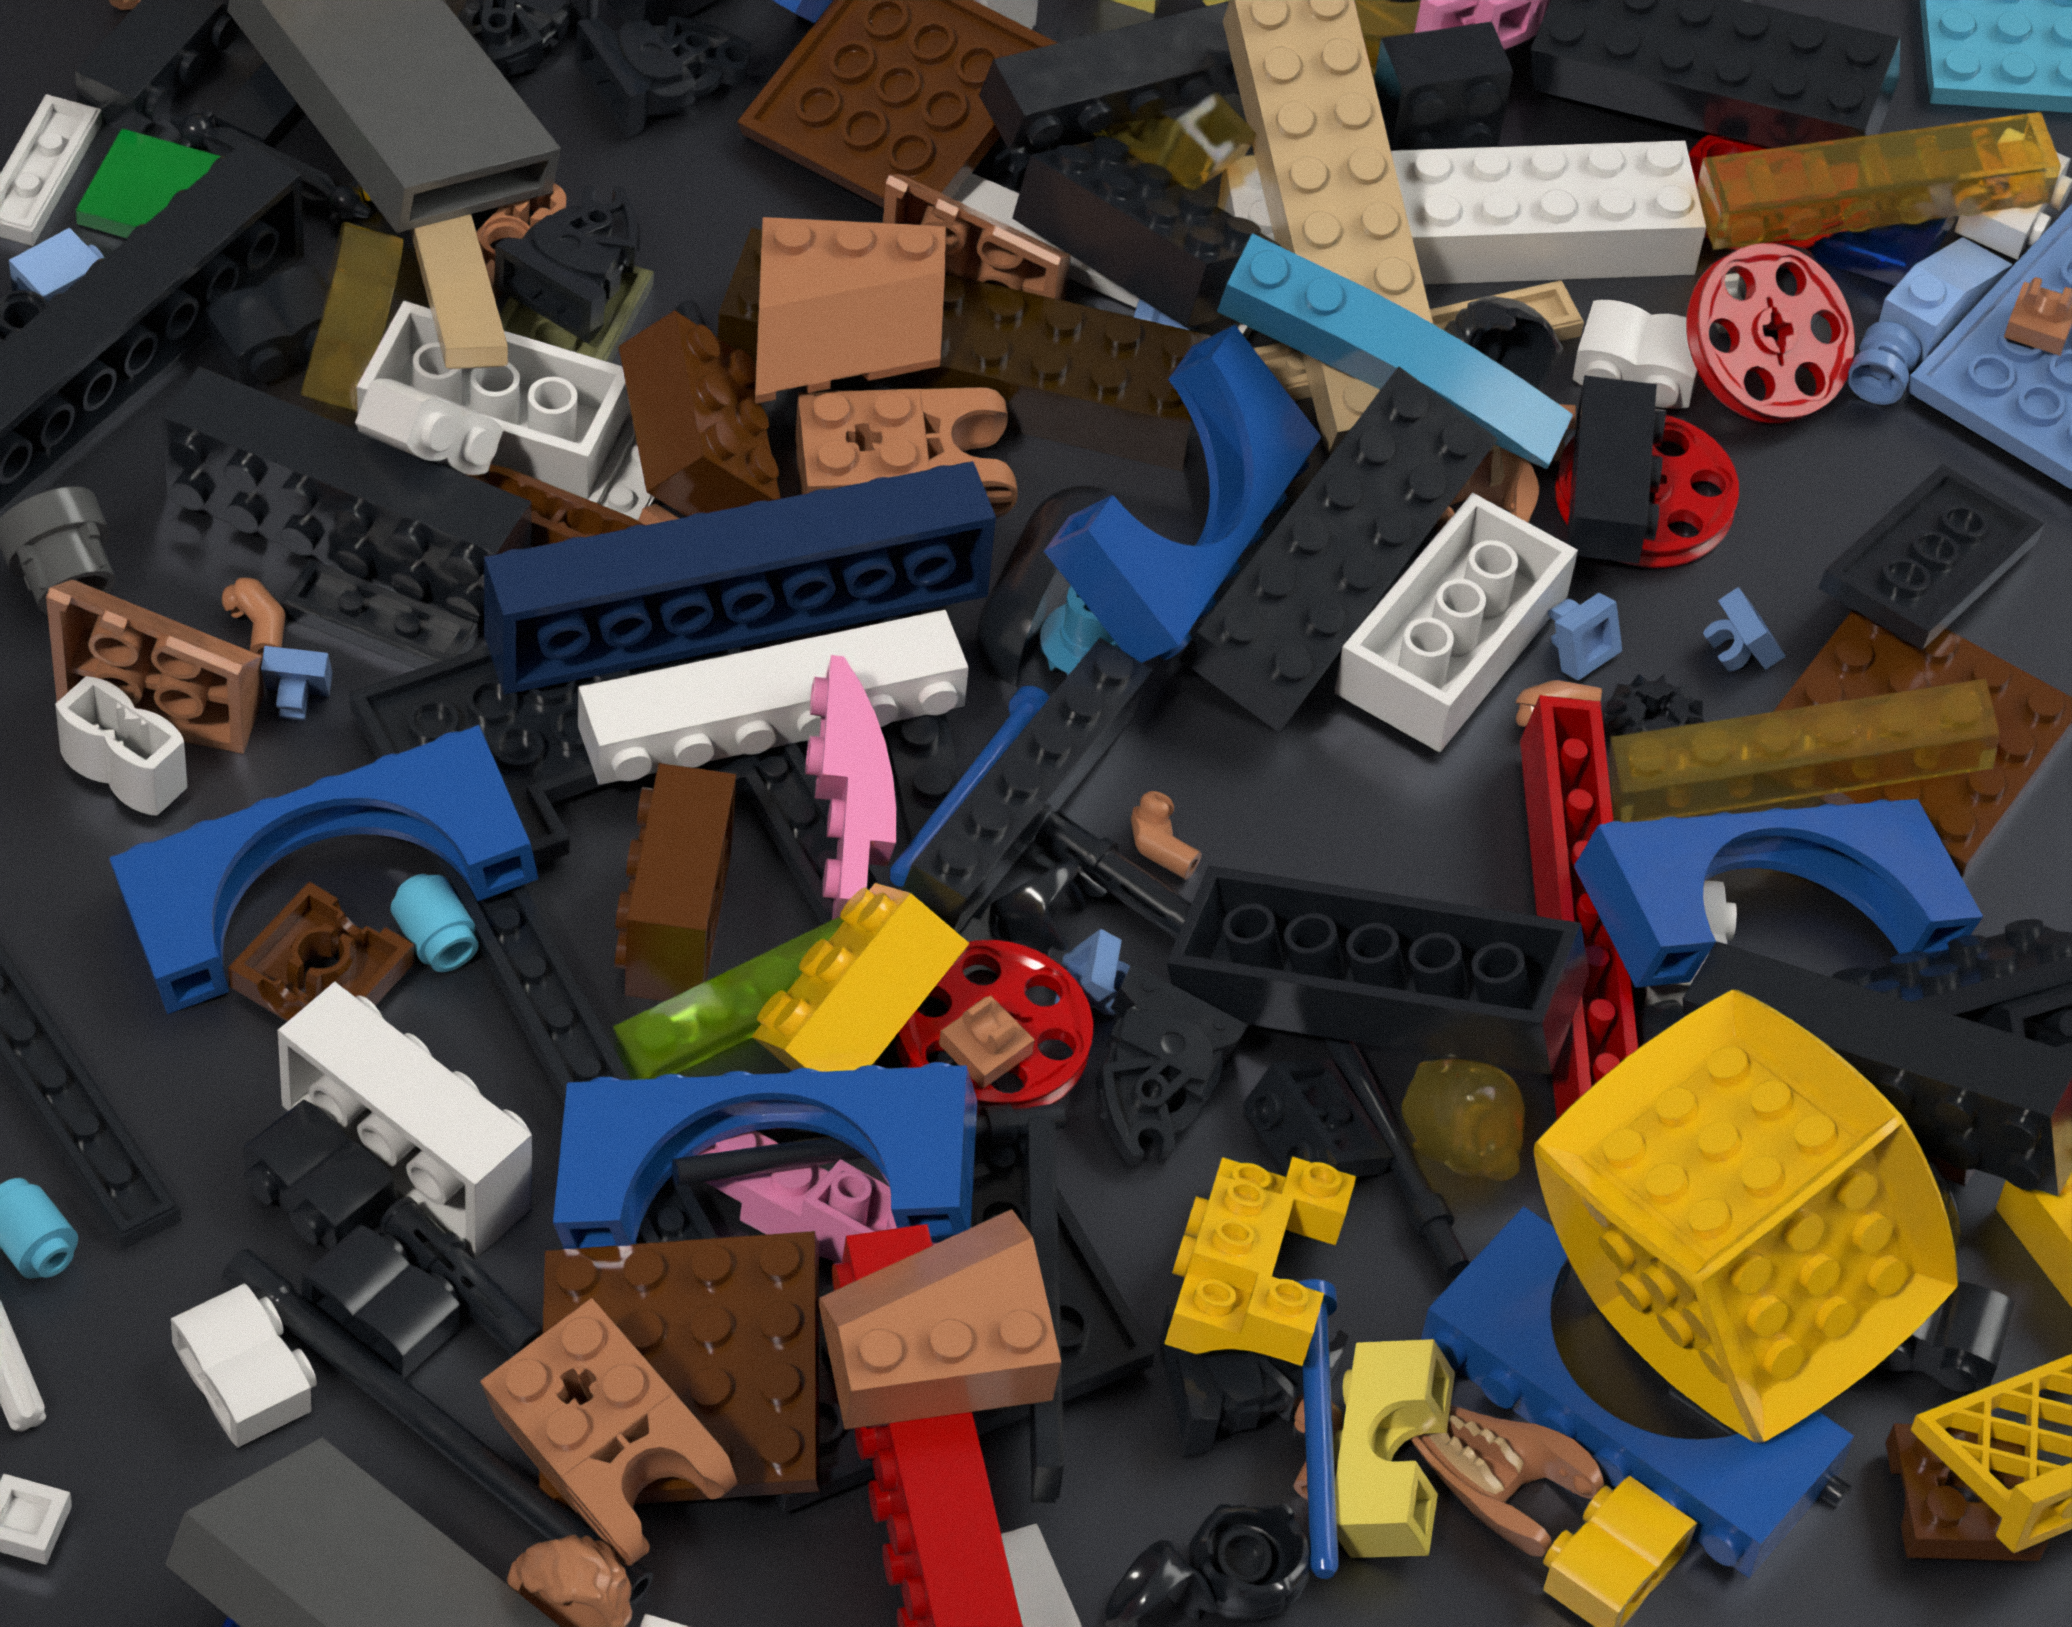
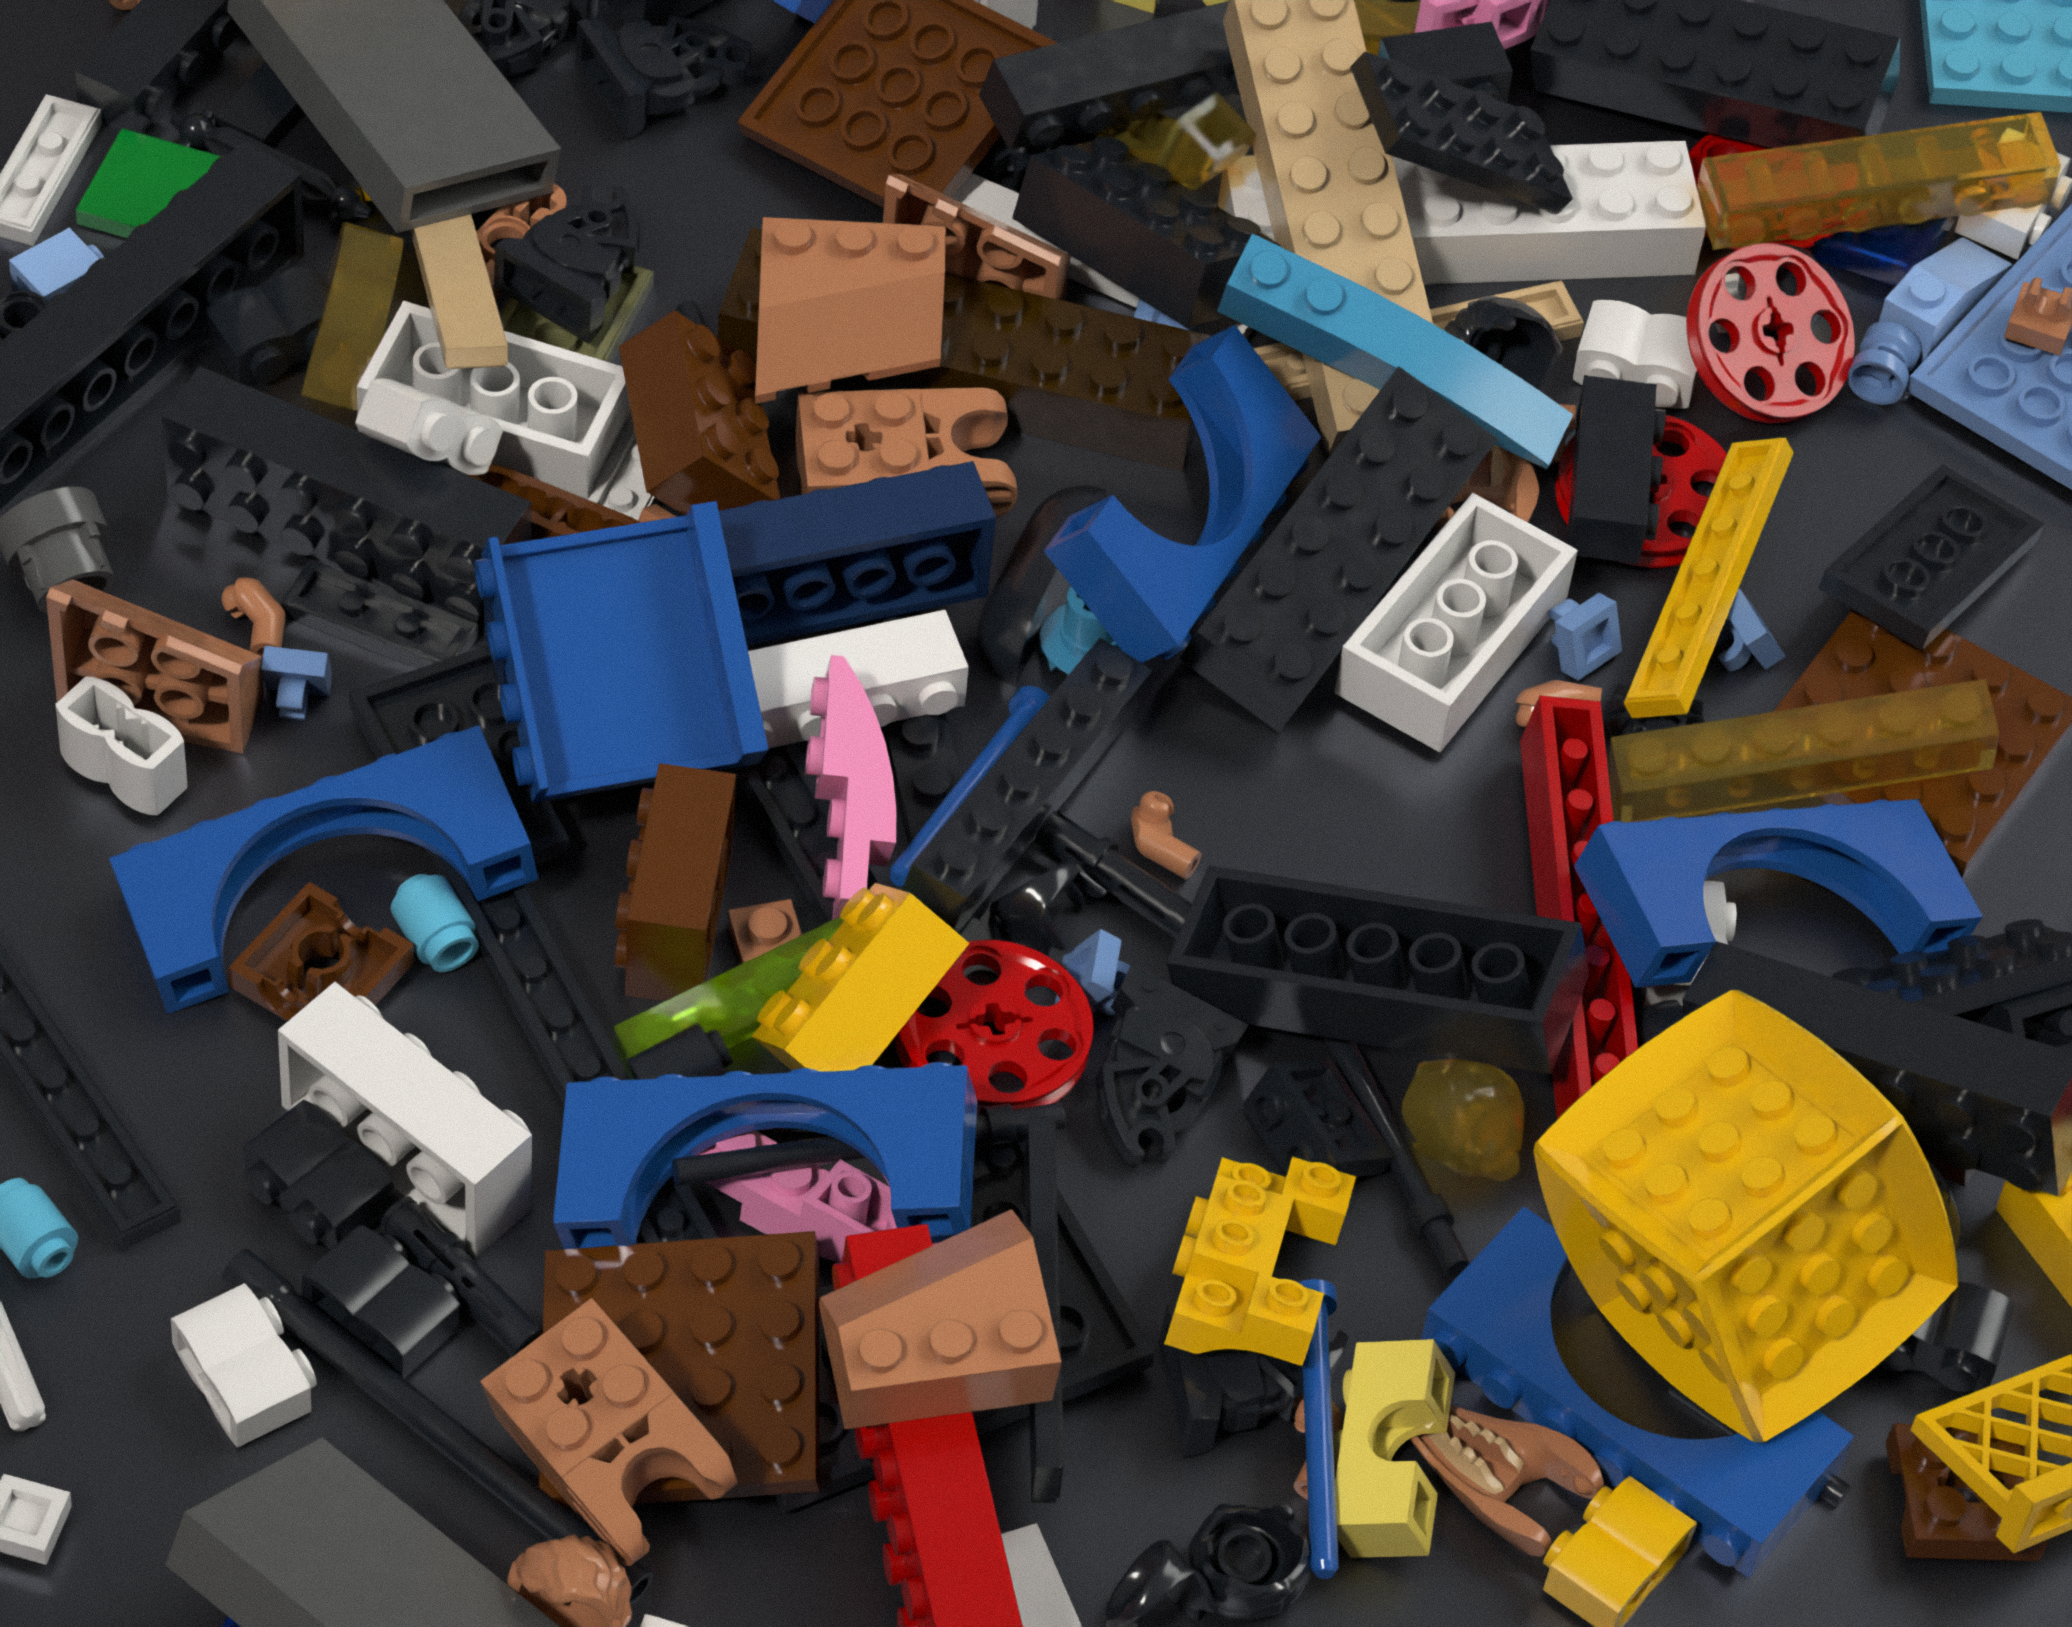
(621, 654): none -> blue panel
(684, 1053): none -> black brick
(761, 928): none -> nougat plate
(986, 1041): nougat tile -> none
(1461, 132): none -> black plate
(1708, 579): none -> yellow tile

